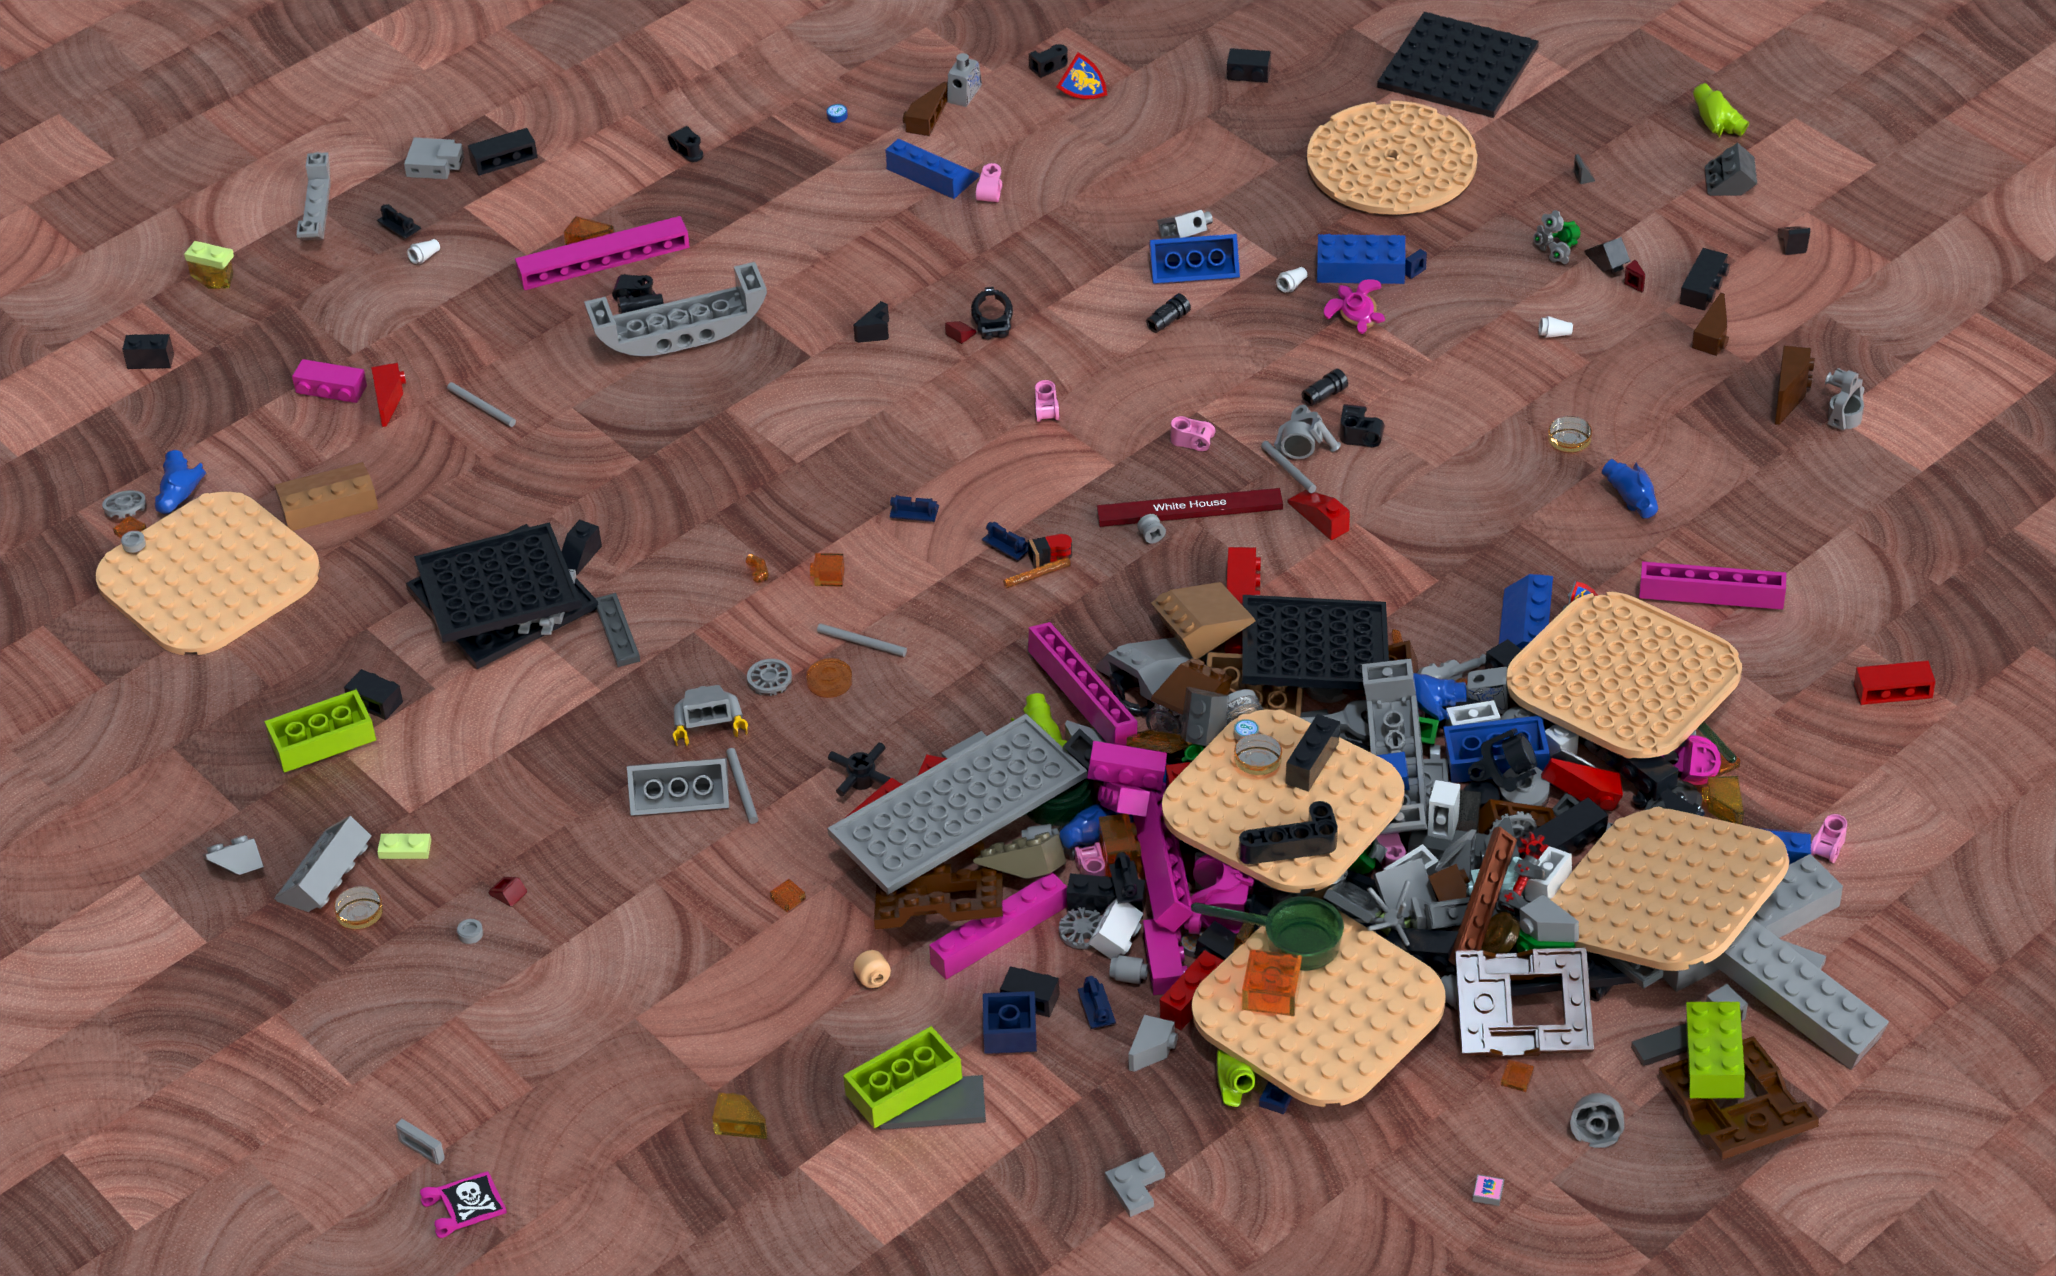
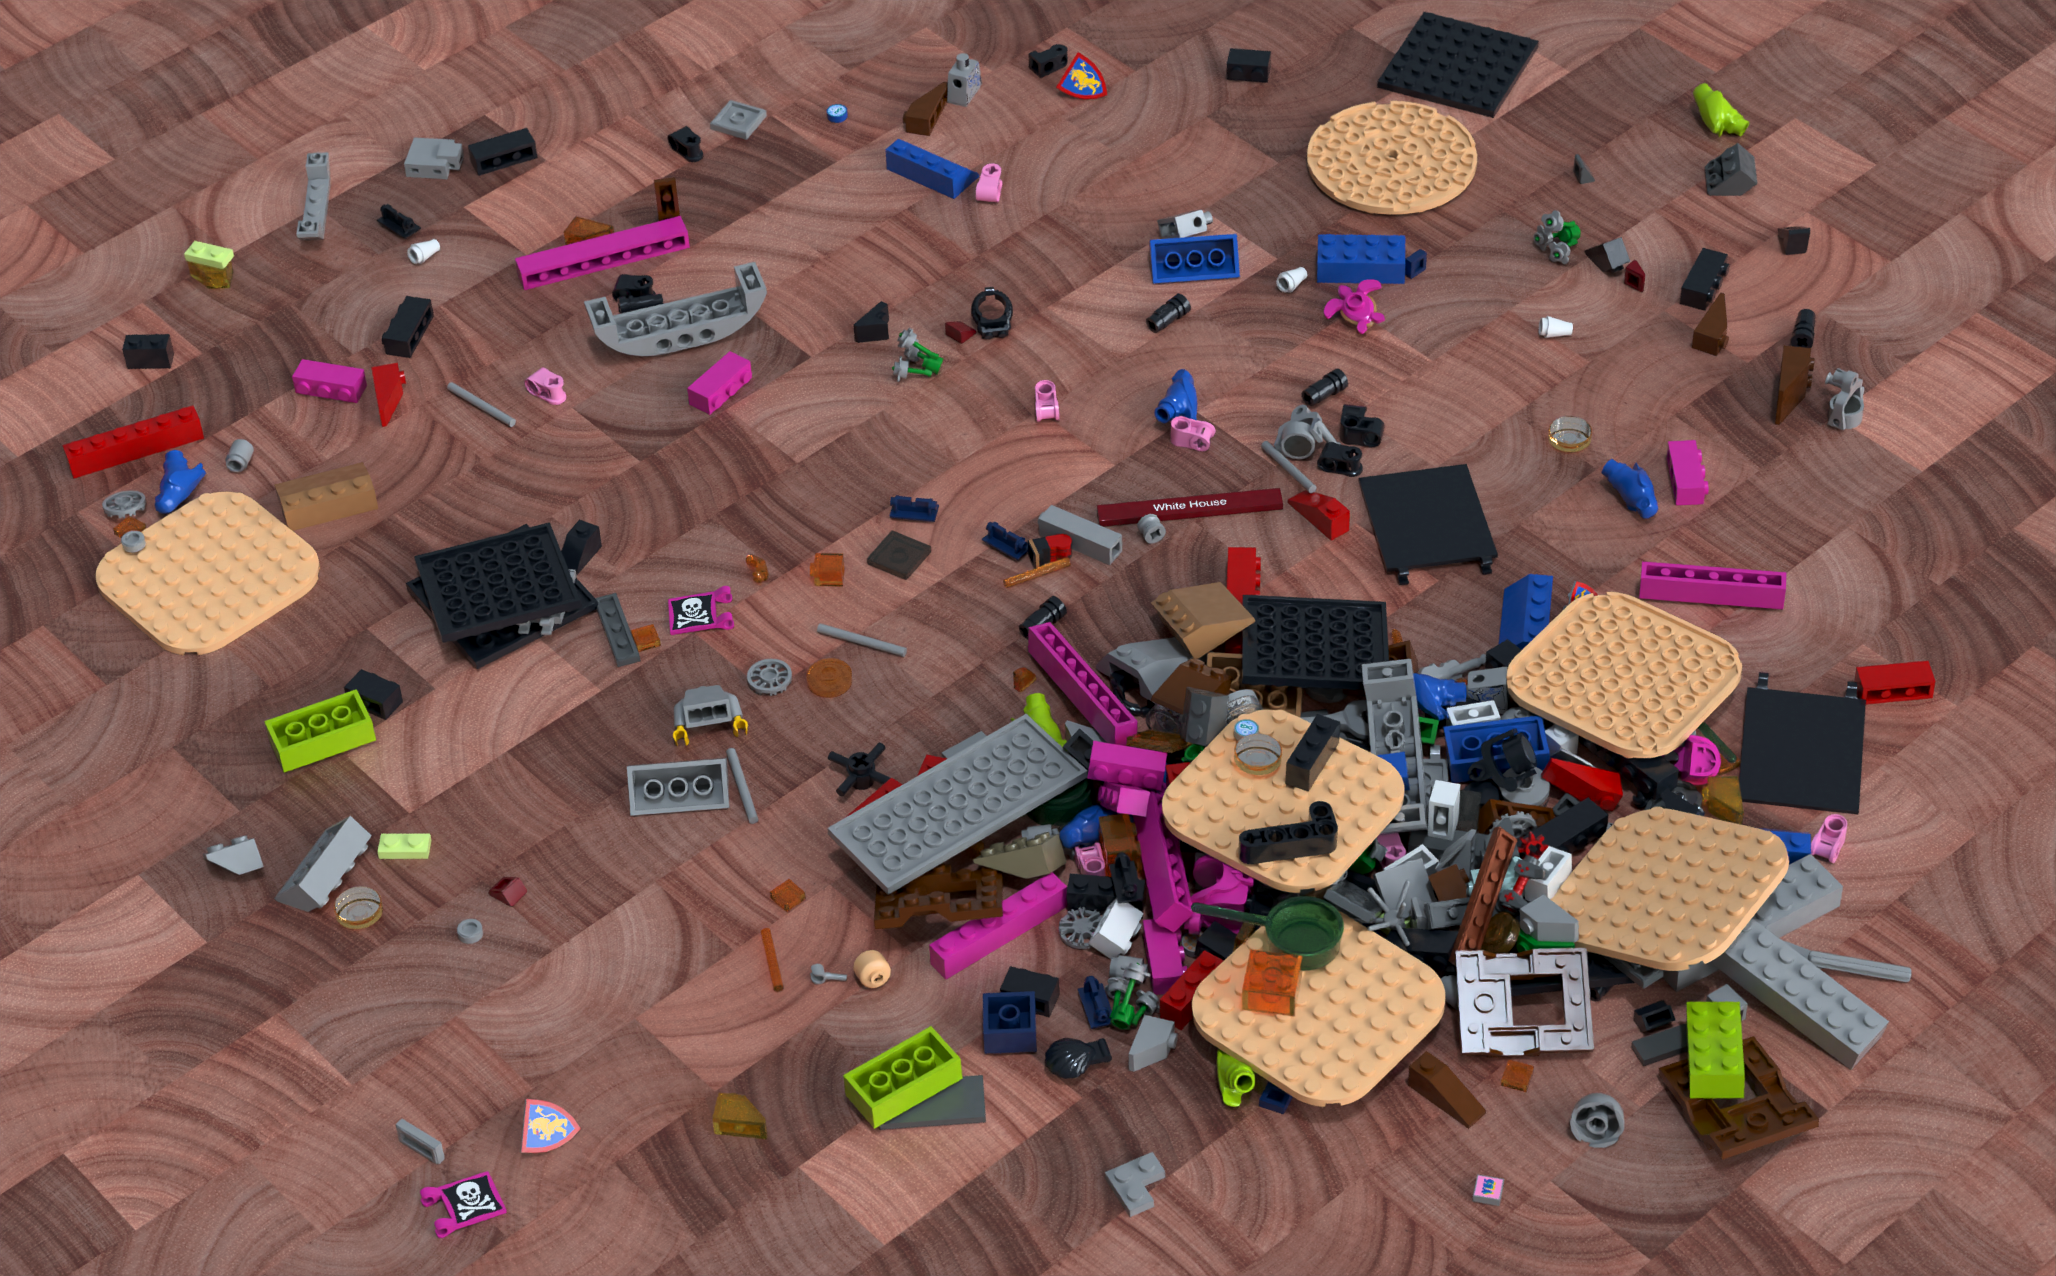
(133, 441): none -> red brick
(239, 455): none -> light grey brick
(408, 327): none -> black brick
(546, 386): none -> bright pink piece
(546, 1126): none -> shield
(646, 638): none -> clear orange tile
(666, 198): none -> reddish brown slope
(699, 612): none -> flag
(719, 382): none -> dark pink brick
(738, 119): none -> light grey tile
(772, 960): none -> clear orange bar
(819, 976): none -> light grey hand
(899, 555): none -> clear smoke tile
(913, 351): none -> plant
(1023, 678): none -> clear orange tile
(1049, 611): none -> black axle
(1072, 1057): none -> black animal
(1086, 536): none -> light grey brick
(1121, 989): none -> plant
(1179, 399): none -> blue animal
(1338, 459): none -> black piece
(1428, 519): none -> black flag
(1444, 1089): none -> reddish brown slope
(1653, 1015): none -> black piece
(1686, 472): none -> dark pink brick
(1802, 749): none -> black flag
(1804, 333): none -> black axle
(1860, 966): none -> light grey axle

